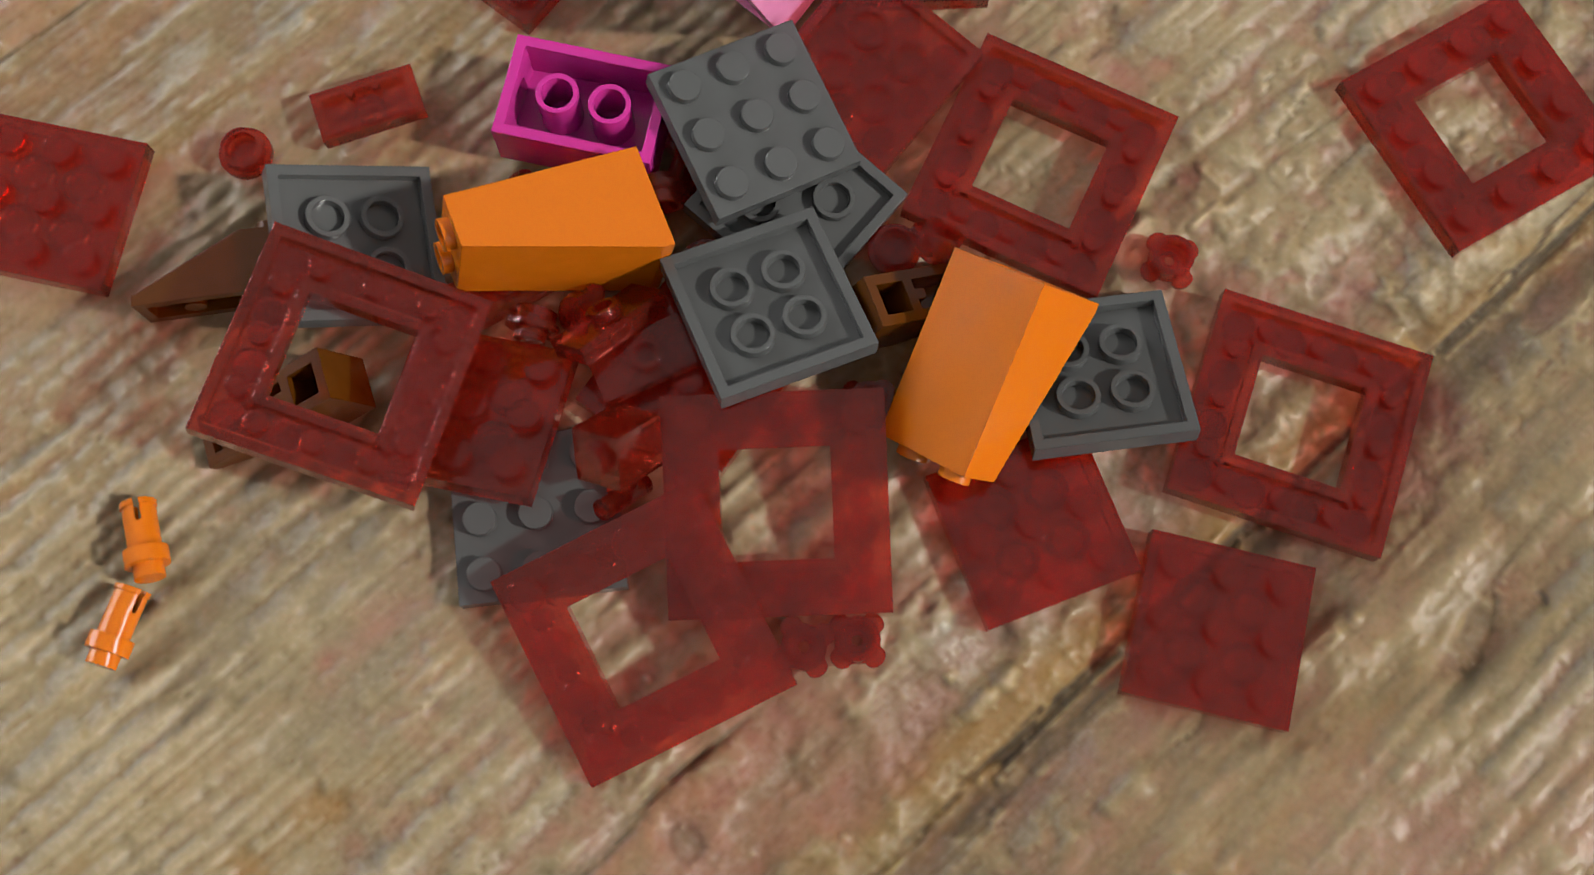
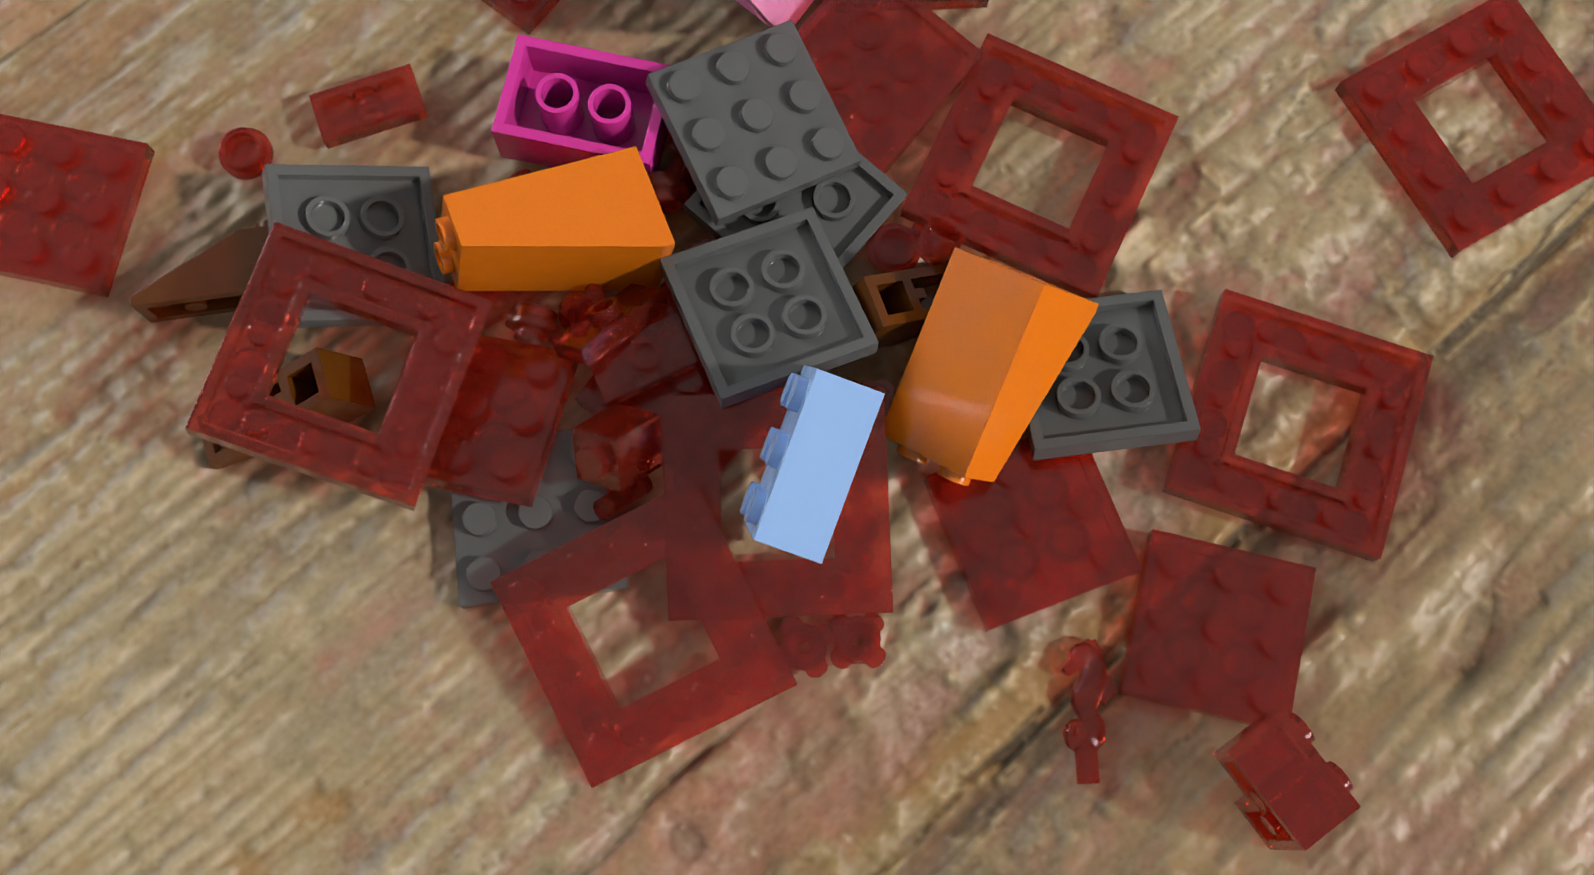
(115, 630): orange animal -> none
(145, 552): orange animal -> none
(810, 462): none -> light blue brick
(1090, 689): none -> clear red animal
(1173, 246): clear red plate -> none
(1285, 782): none -> clear red brick

